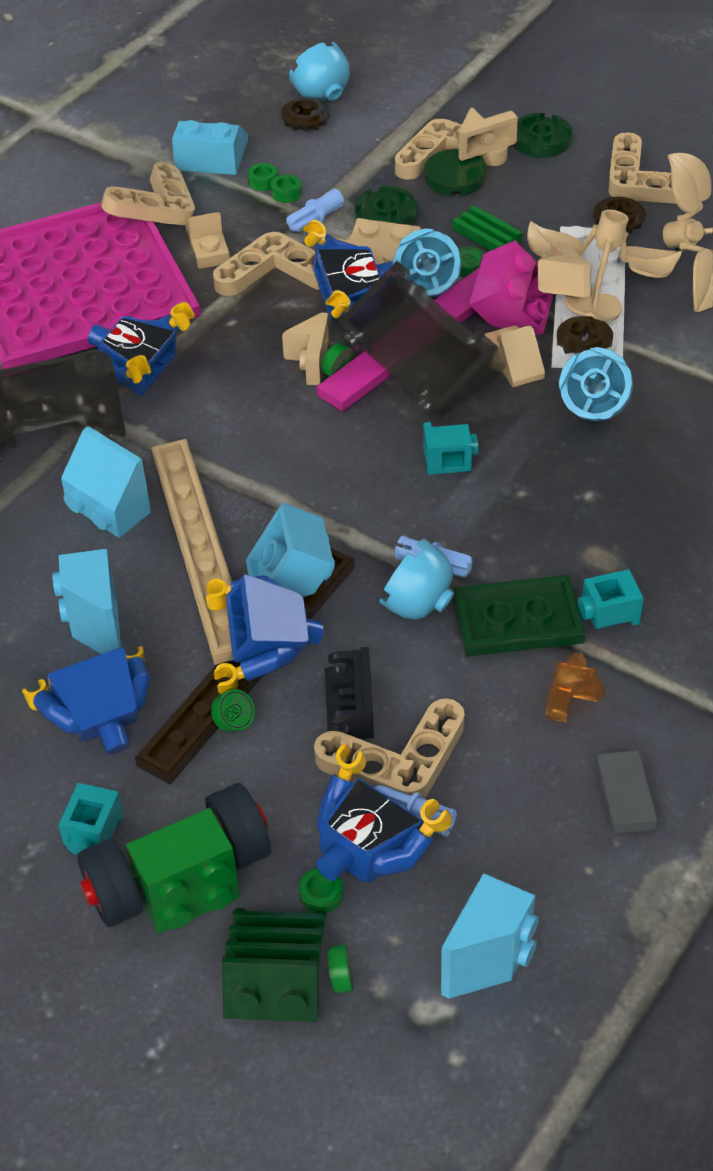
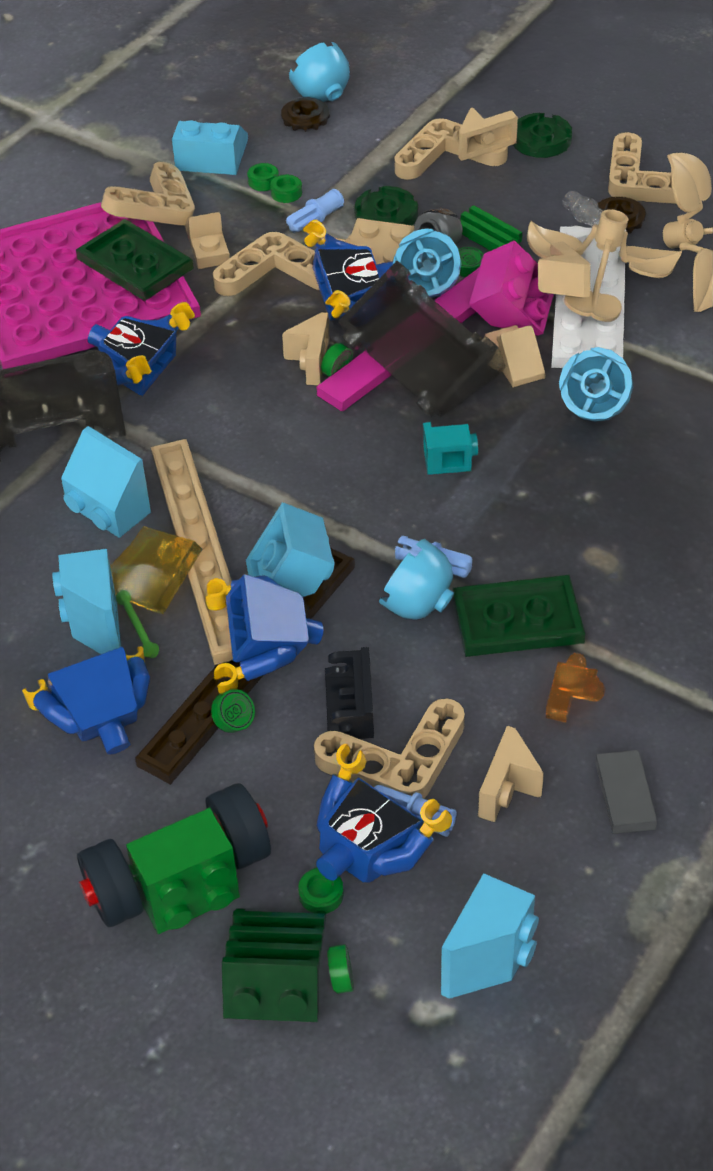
(90, 817): teal brick -> none
(134, 259): none -> dark green tile
(150, 648): none -> bright green hinge
(154, 568): none -> clear yellow plate
(442, 221): none -> dark grey head
(447, 173): dark green tile -> none
(510, 770): none -> tan slope
(575, 328): dark brown gear -> none
(583, 208): none -> clear pin
(611, 600): teal brick -> none

